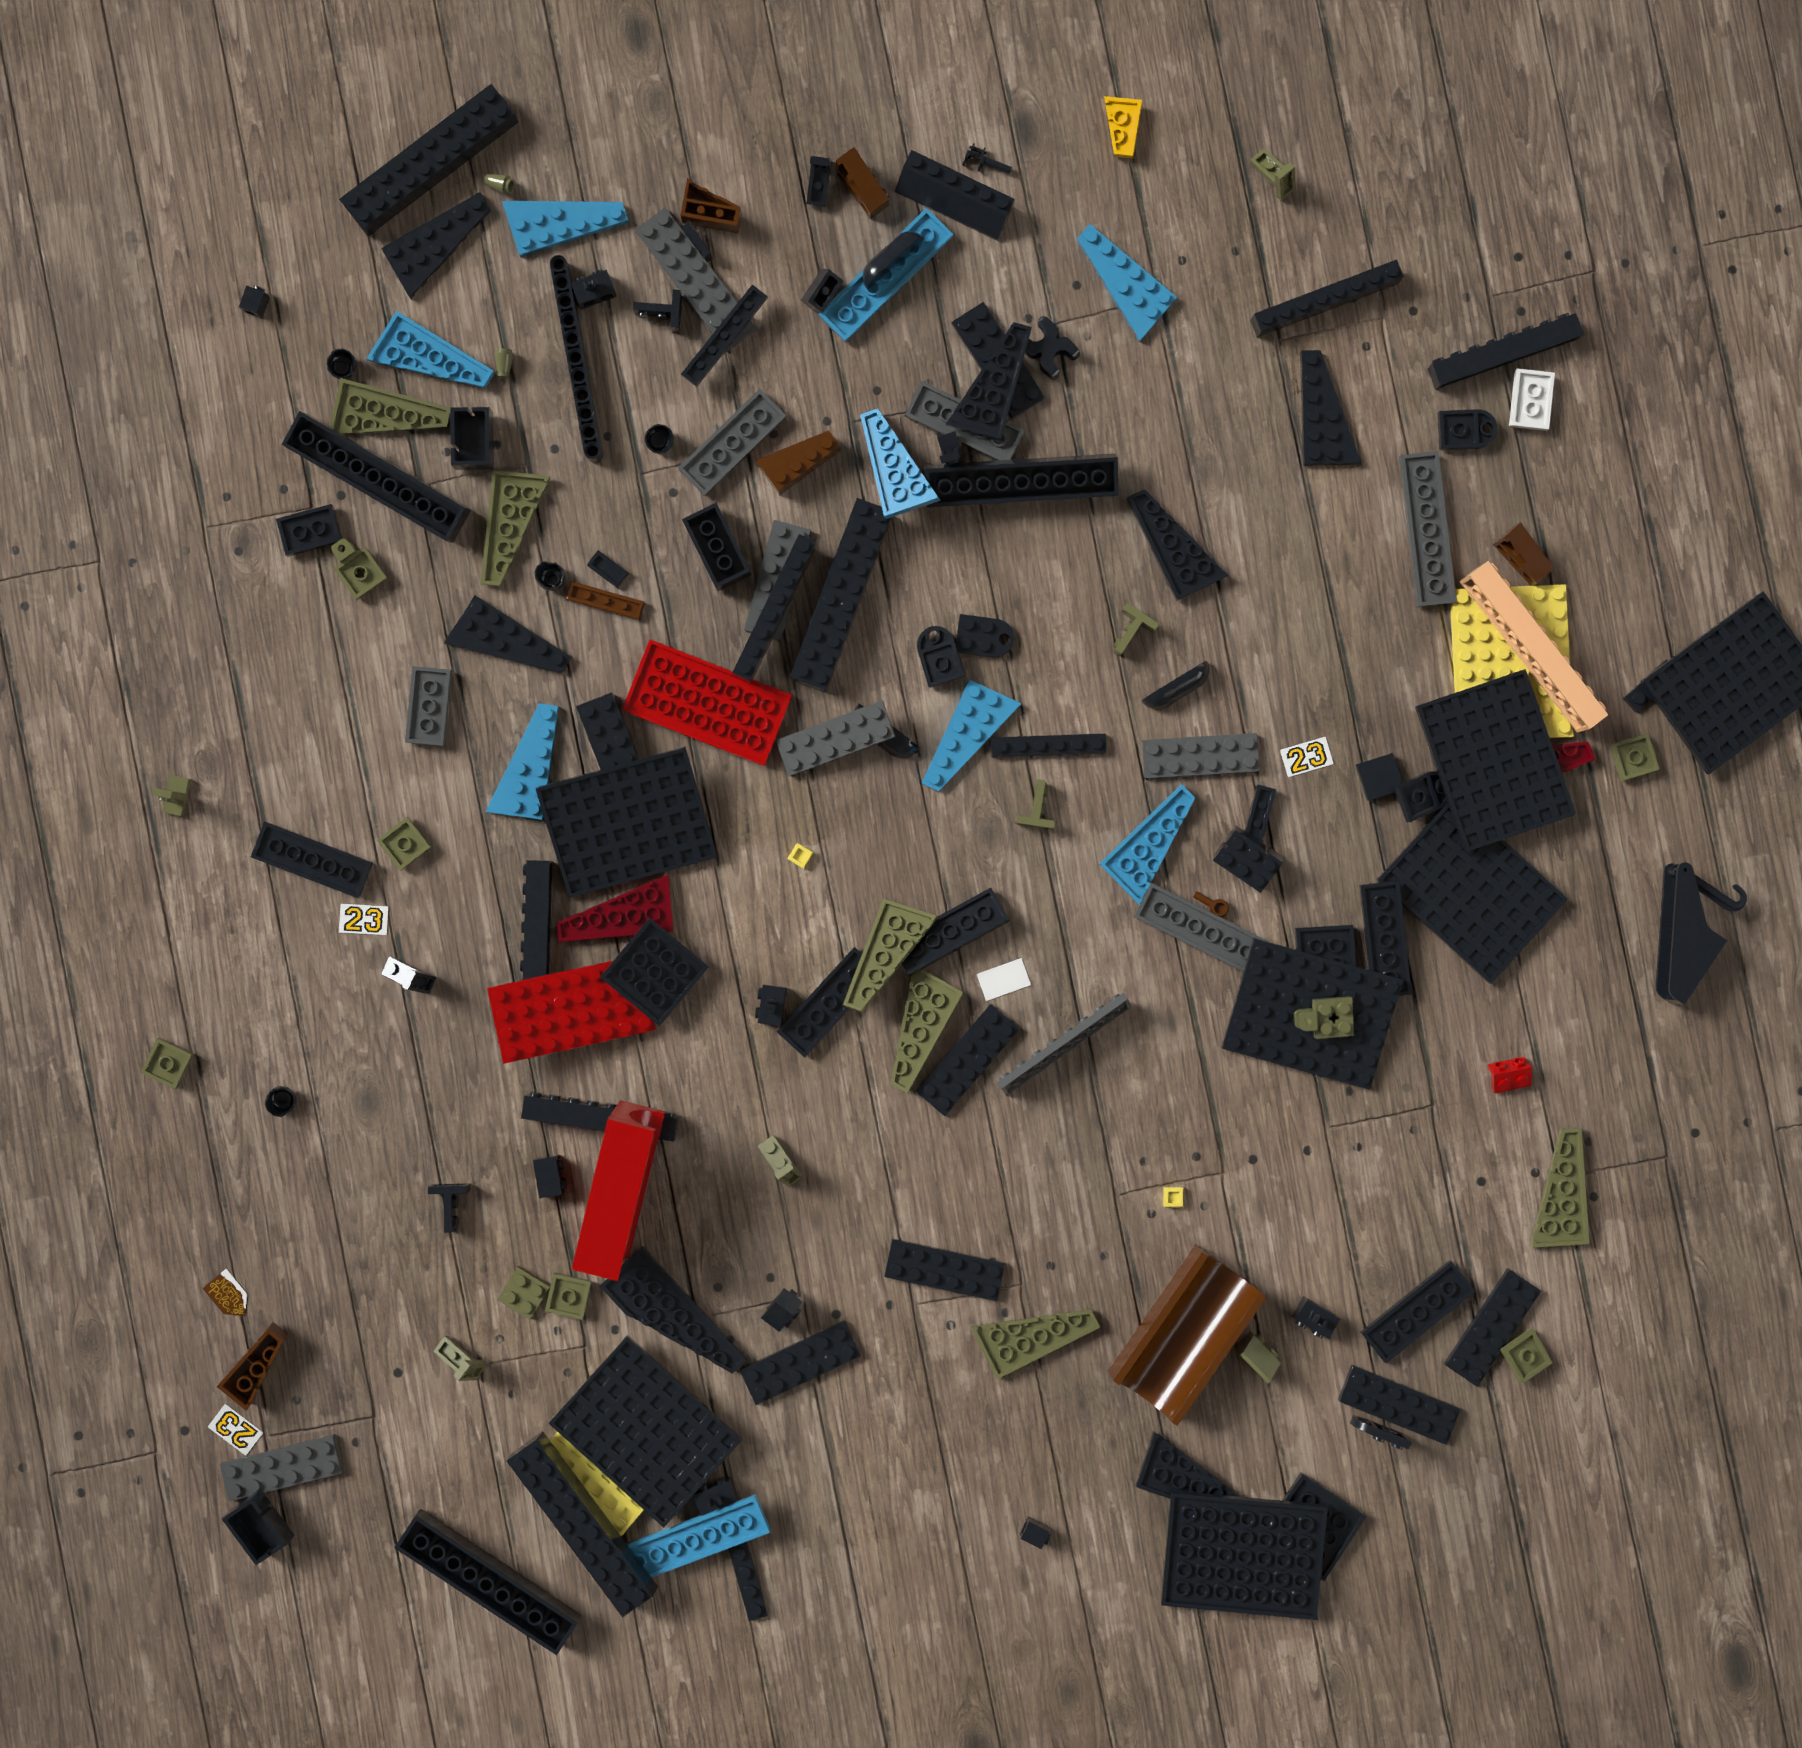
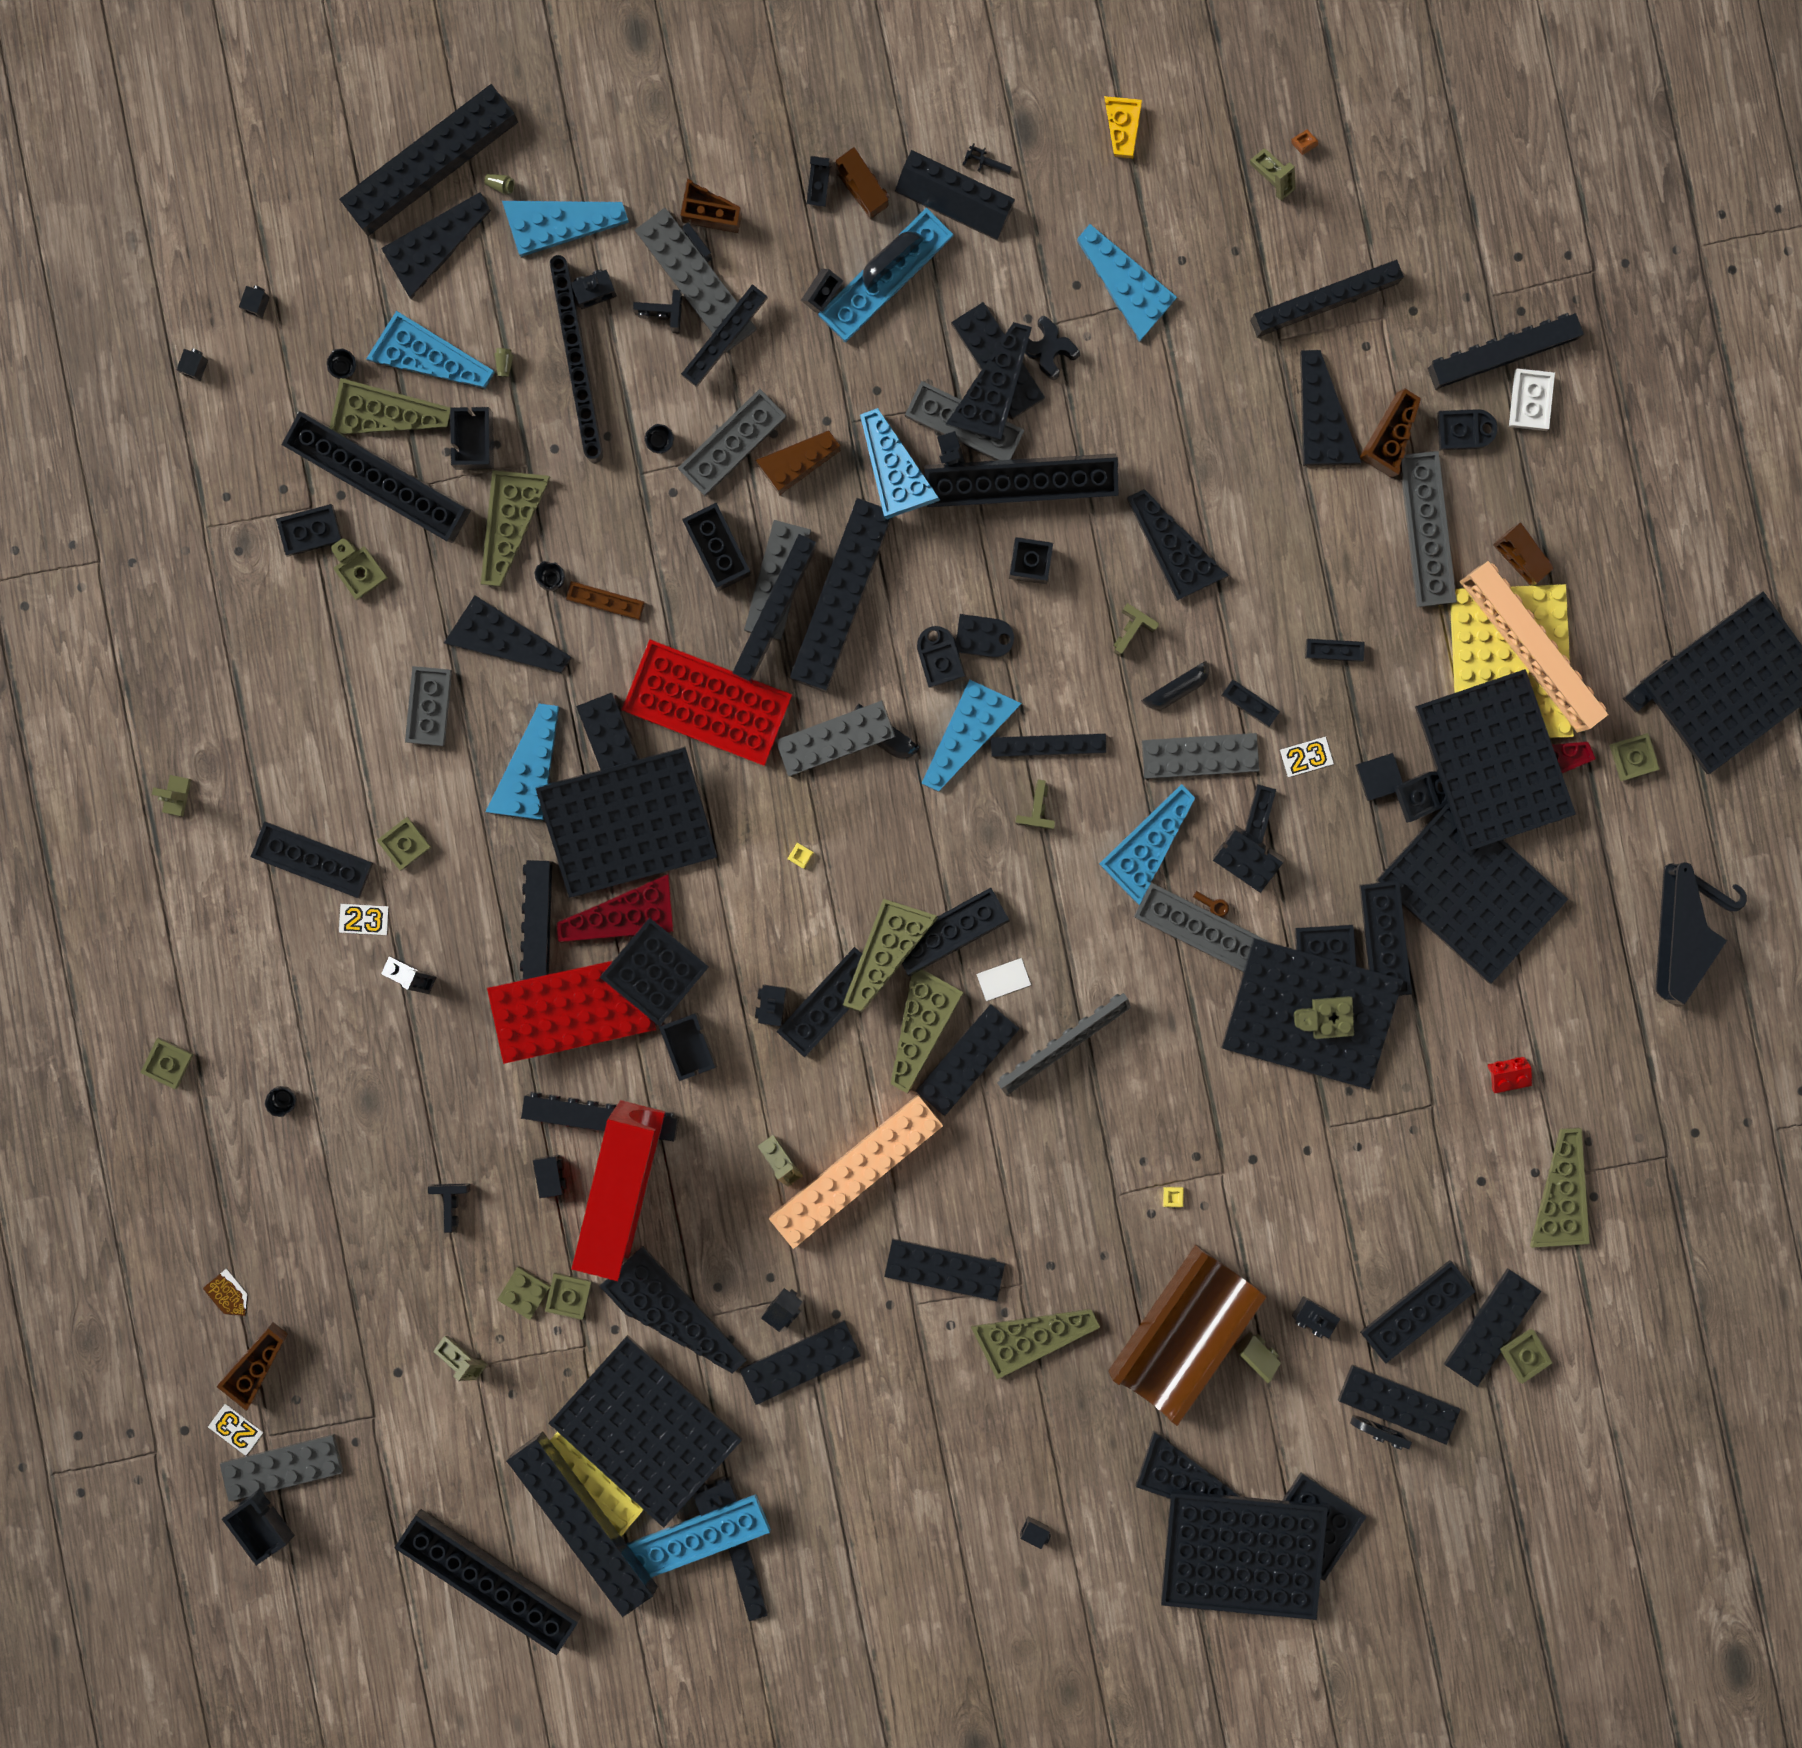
(192, 364): none -> black brick
(607, 569): black tile -> none
(688, 1046): none -> black piece
(855, 1171): none -> light nougat brick
(1031, 560): none -> black brick
(1250, 703): none -> black plate
(1304, 142): none -> dark orange tile
(1334, 650): none -> black plate
(1390, 438): none -> reddish brown wedge

